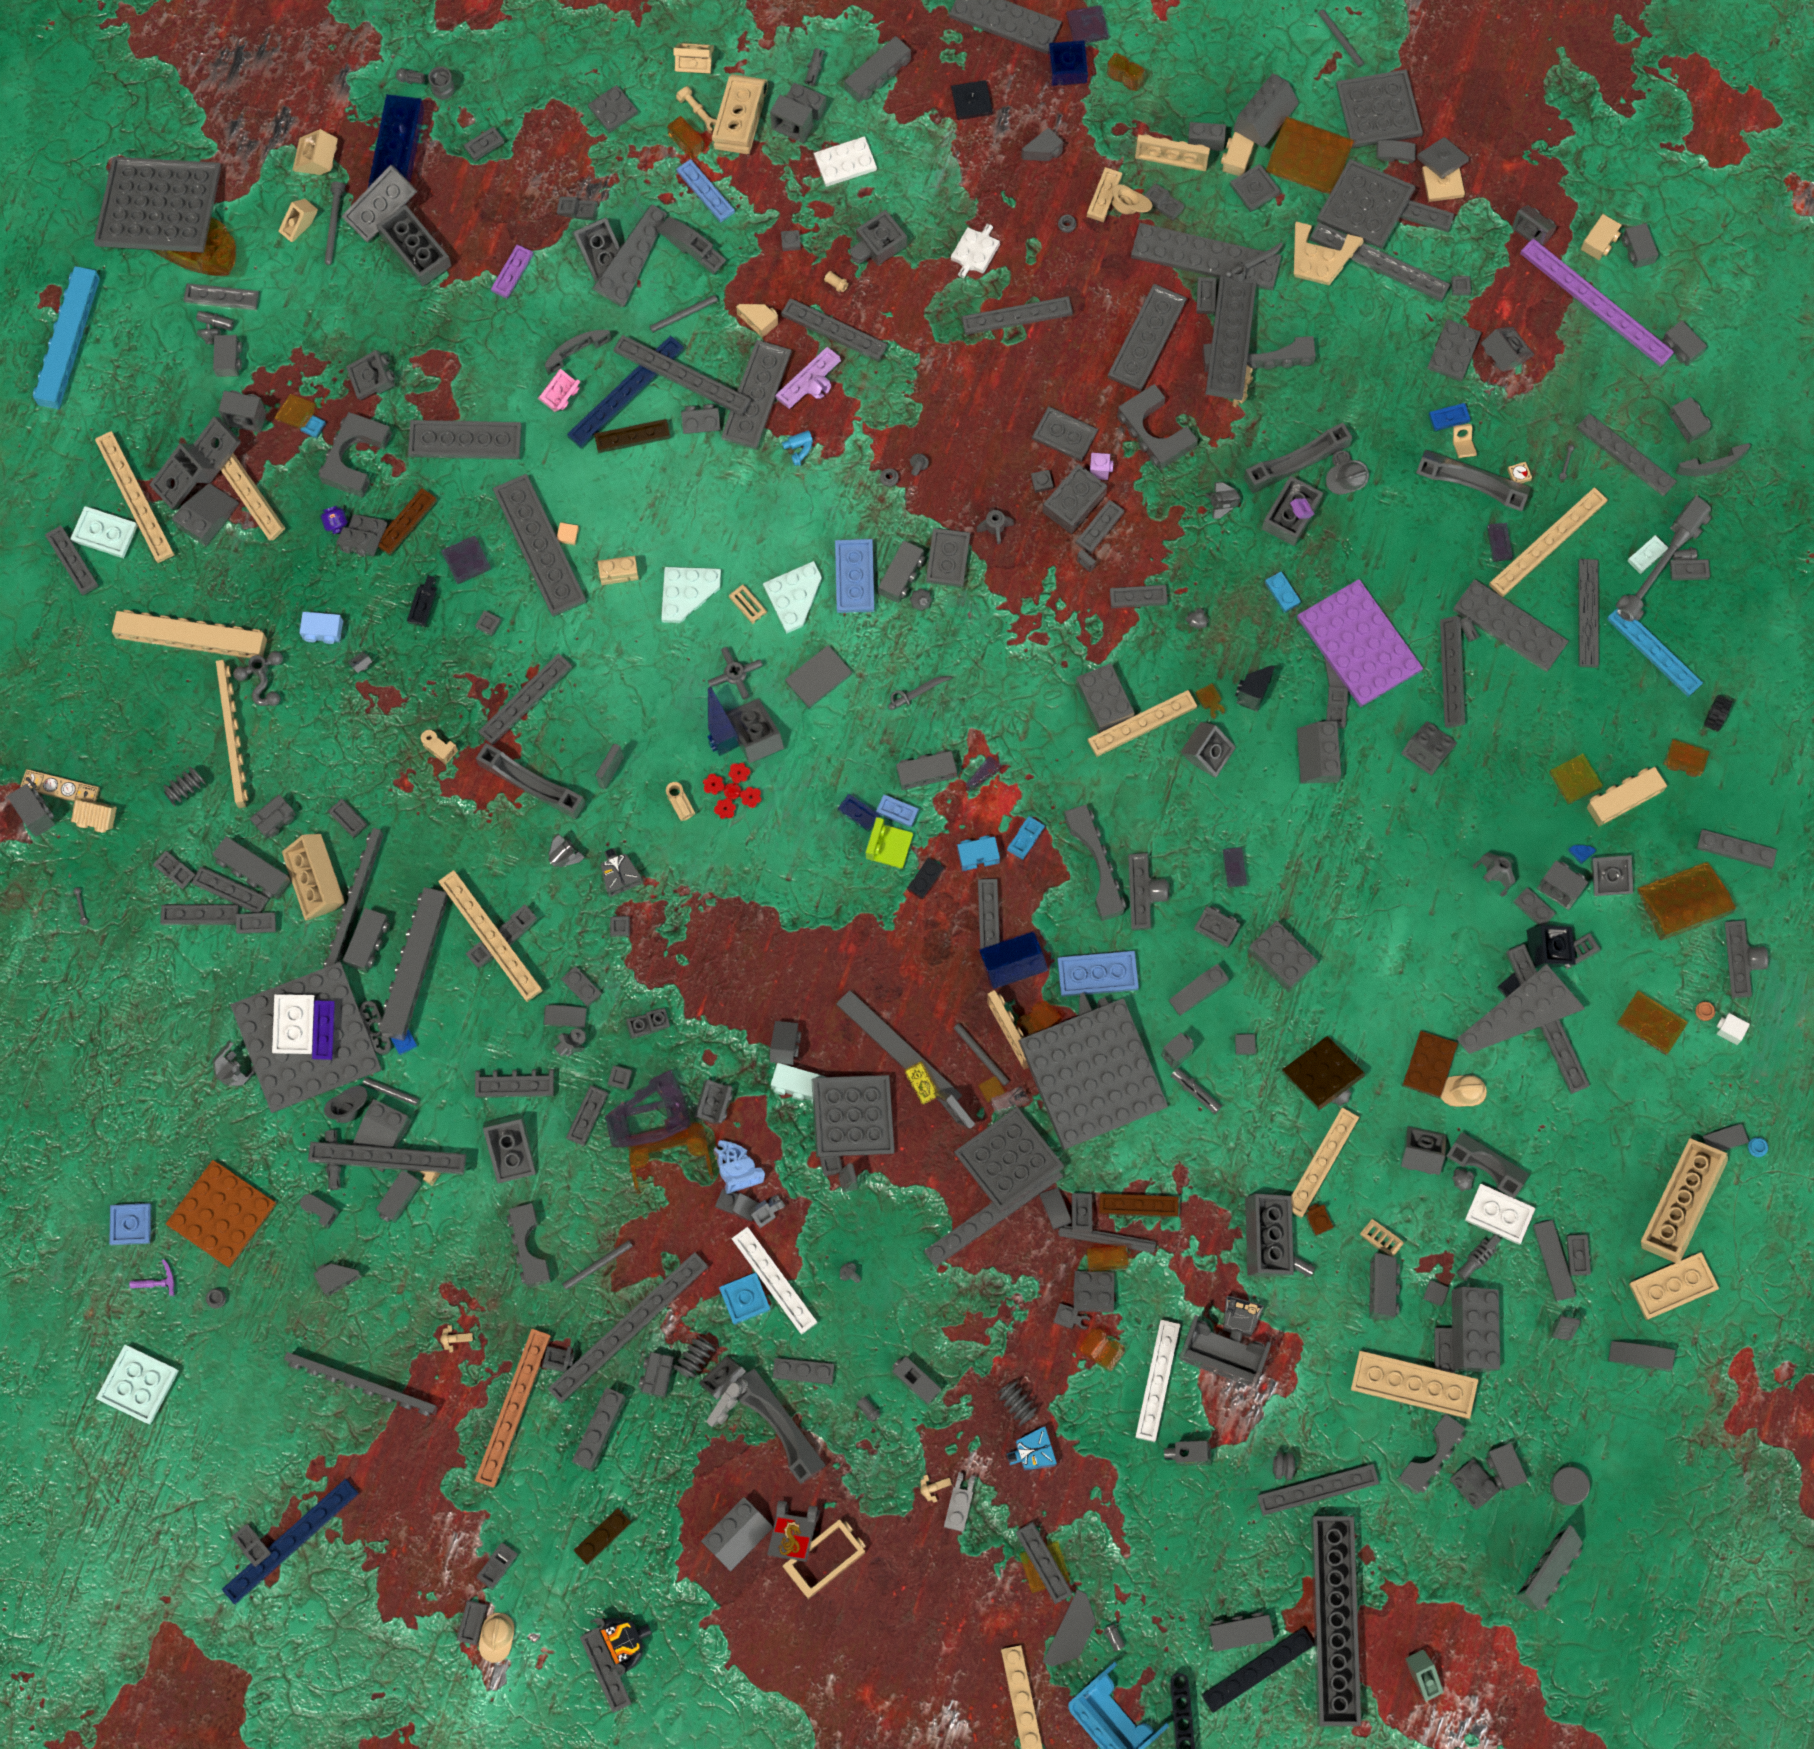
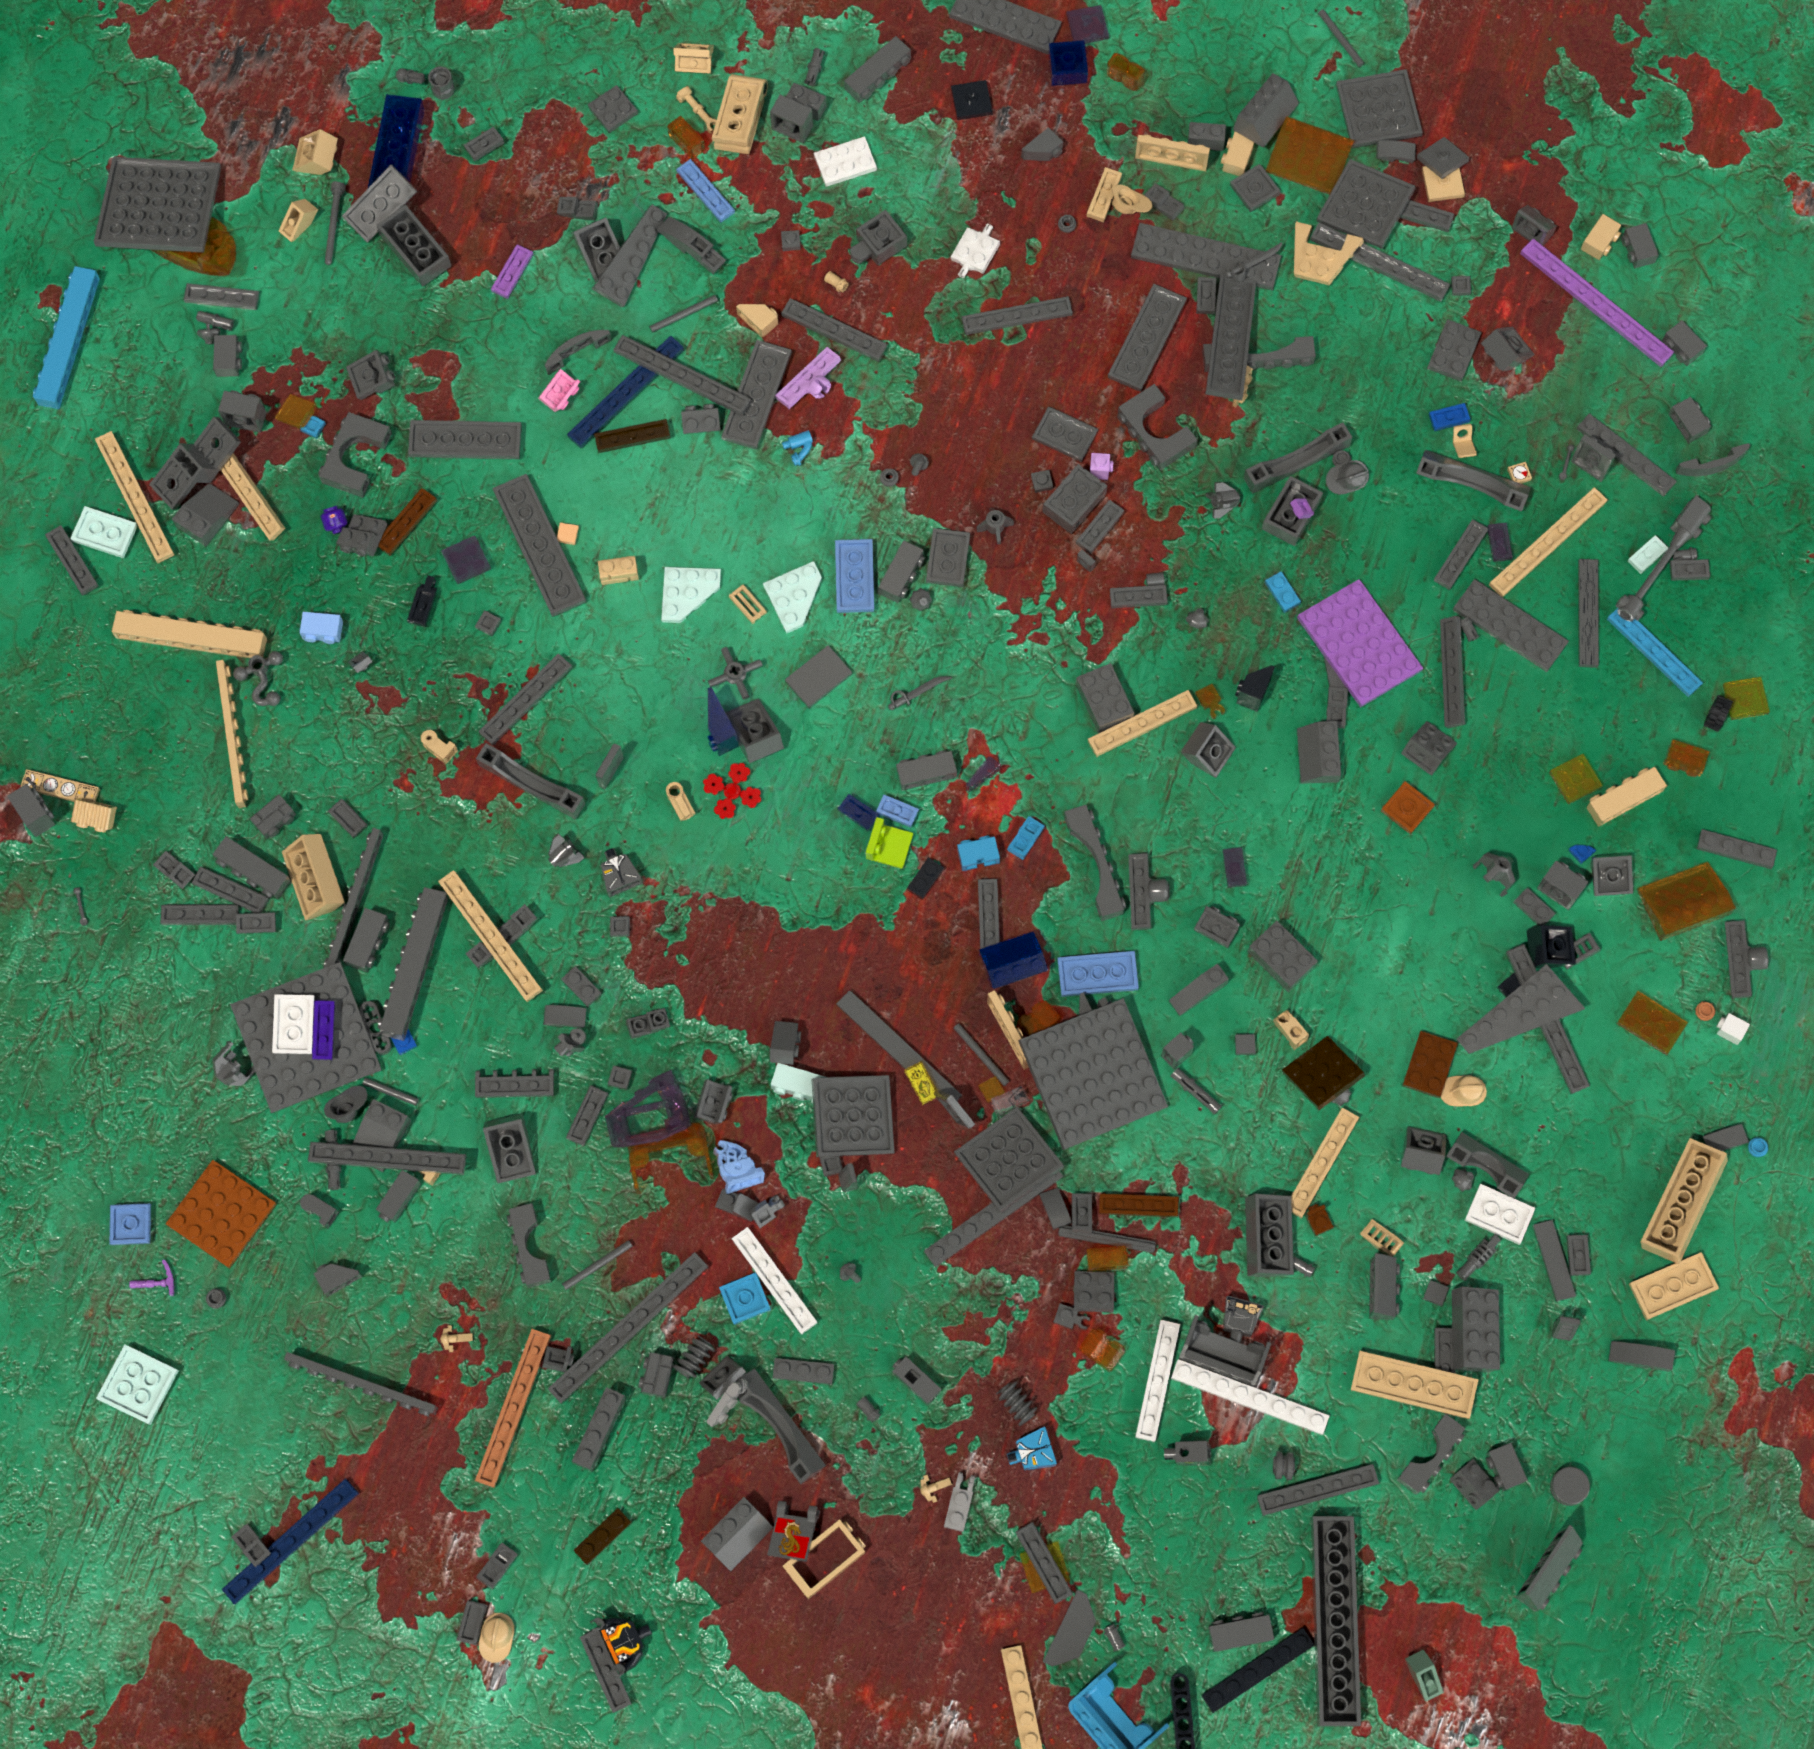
(183, 785): dark grey piece -> none
(1155, 579): none -> dark grey hinge
(1250, 1397): none -> white plate
(1291, 1029): none -> tan leg
(1407, 807): none -> dark orange plate
(1460, 554): none -> dark grey plate
(1593, 457): none -> dark grey plate
(1747, 698): none -> clear yellow tile

